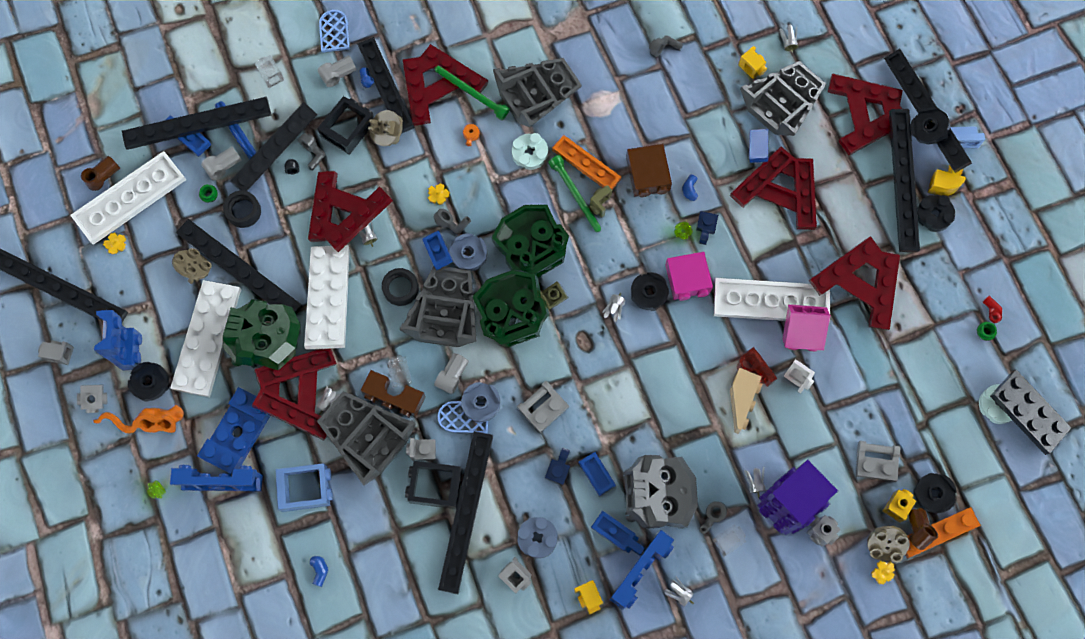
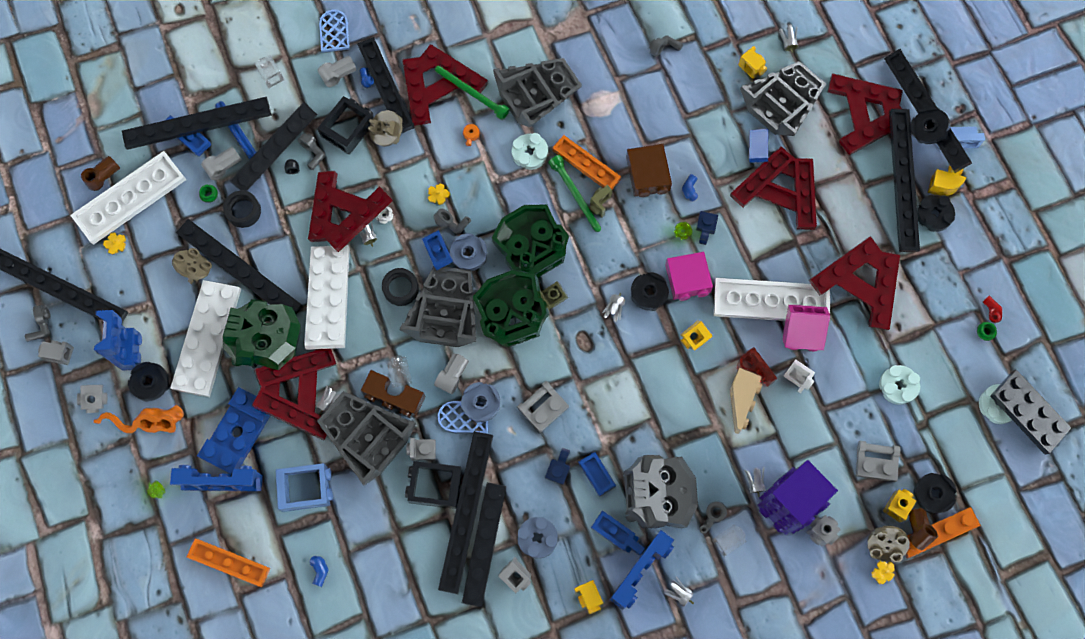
(41, 316): none -> dark grey plate
(228, 562): none -> orange plate
(384, 219): none -> white plate
(484, 545): none -> black plate
(702, 335): none -> yellow brick
(910, 381): none -> light aqua plate

